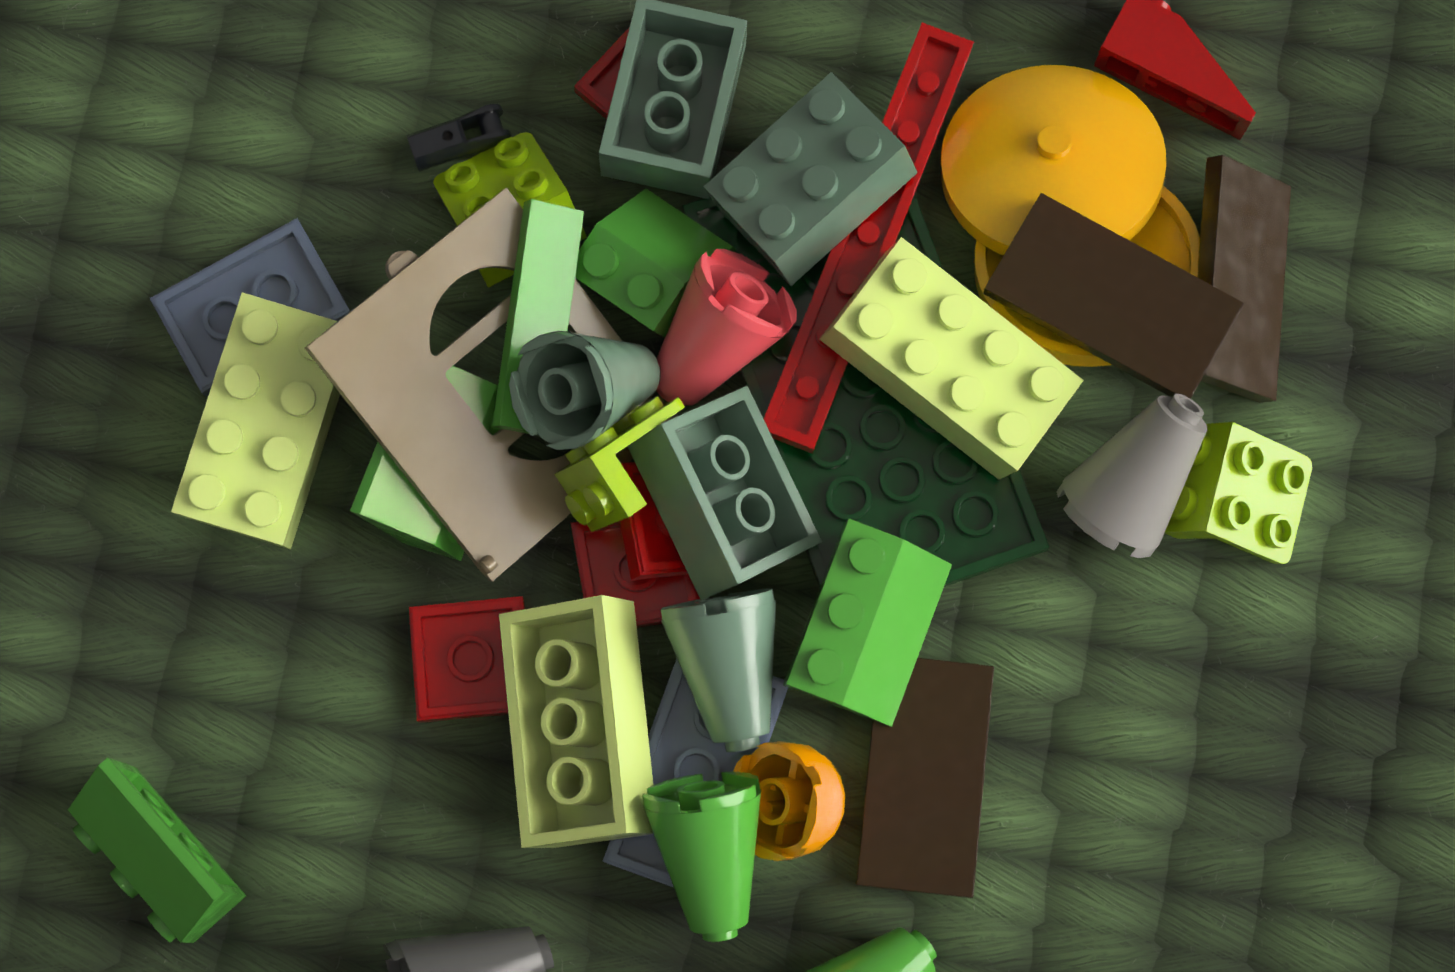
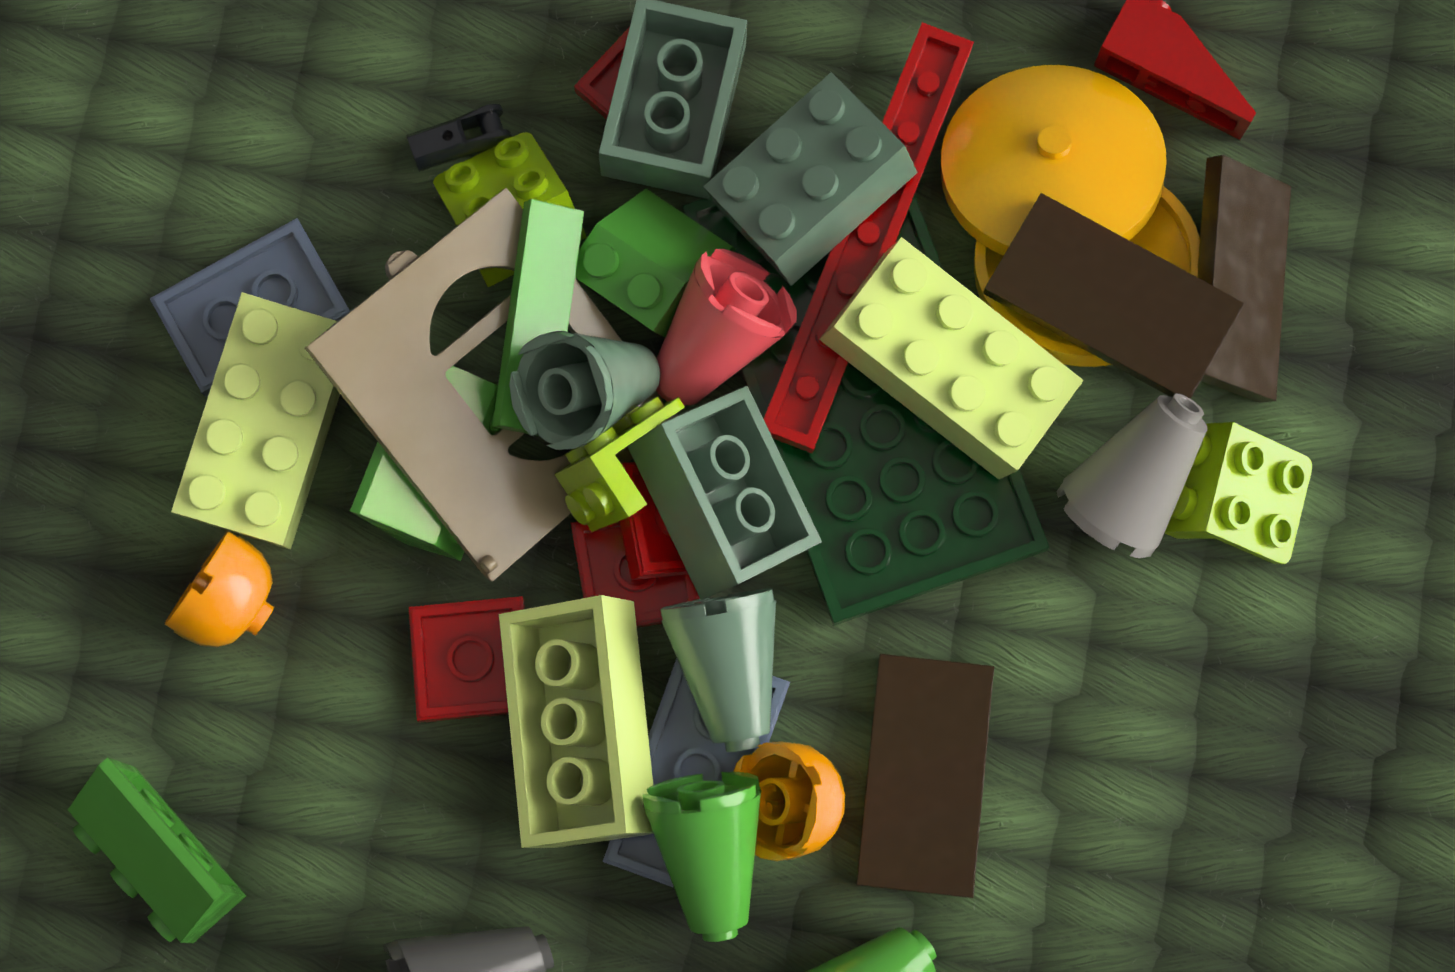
(225, 595): none -> light orange cylinder
(868, 622): bright green slope -> none

